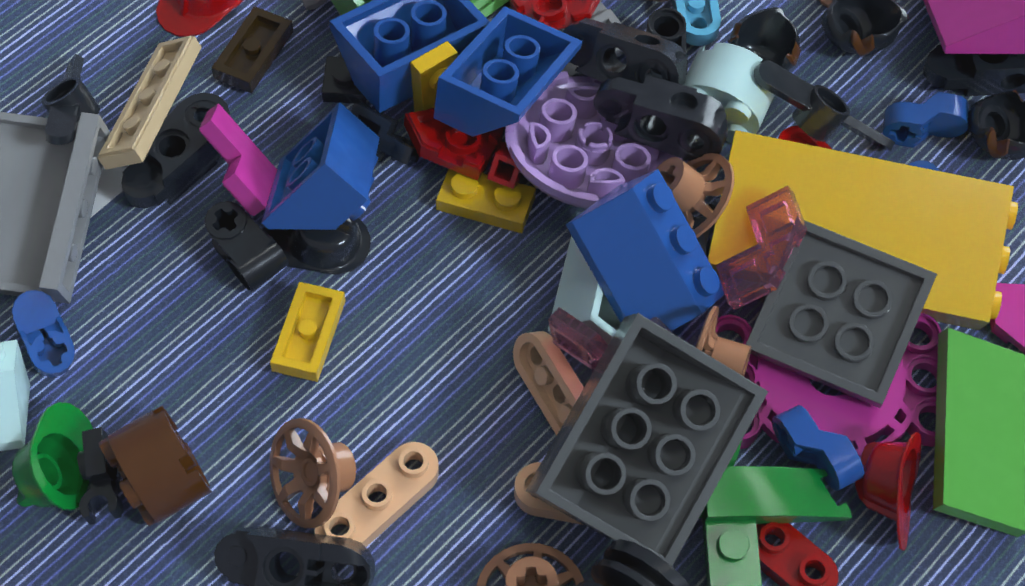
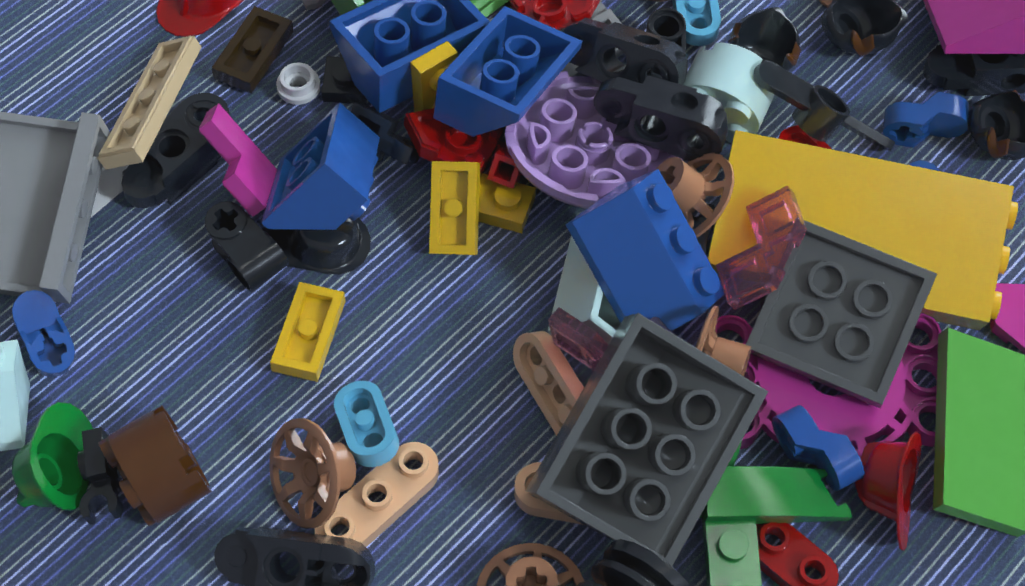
(66, 103): black piece -> none
(295, 75): none -> white plate
(366, 423): none -> medium azure plate
(454, 208): none -> yellow plate

